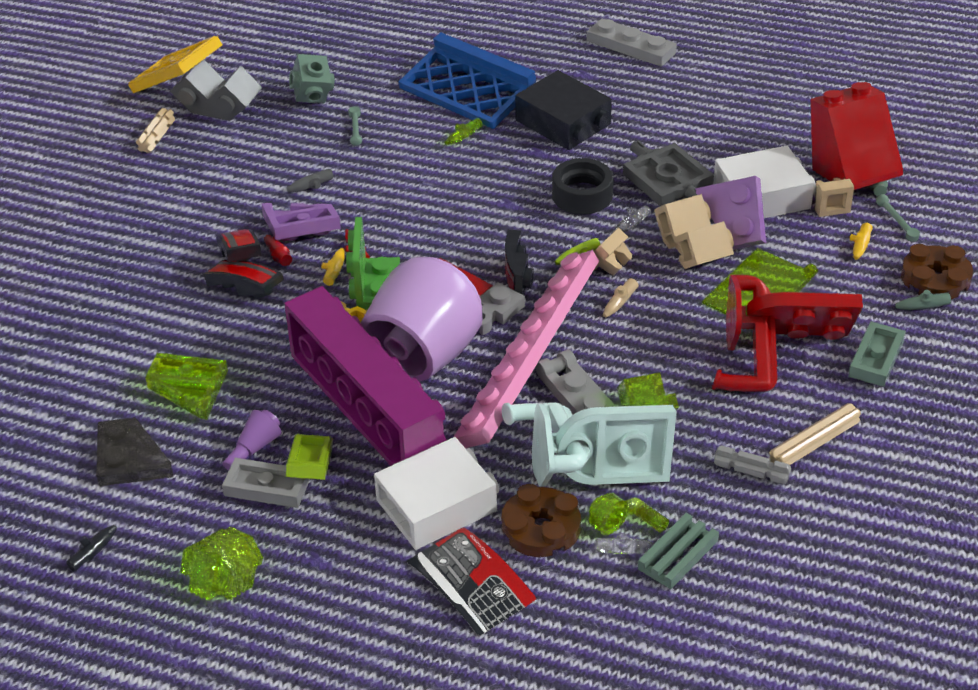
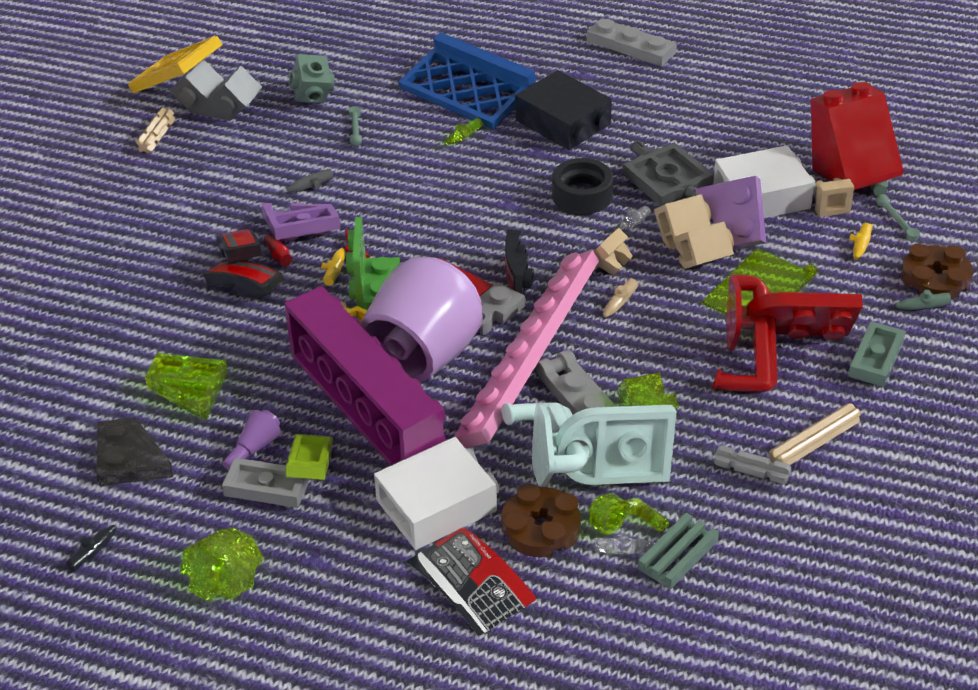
(583, 247): lime helmet -> none

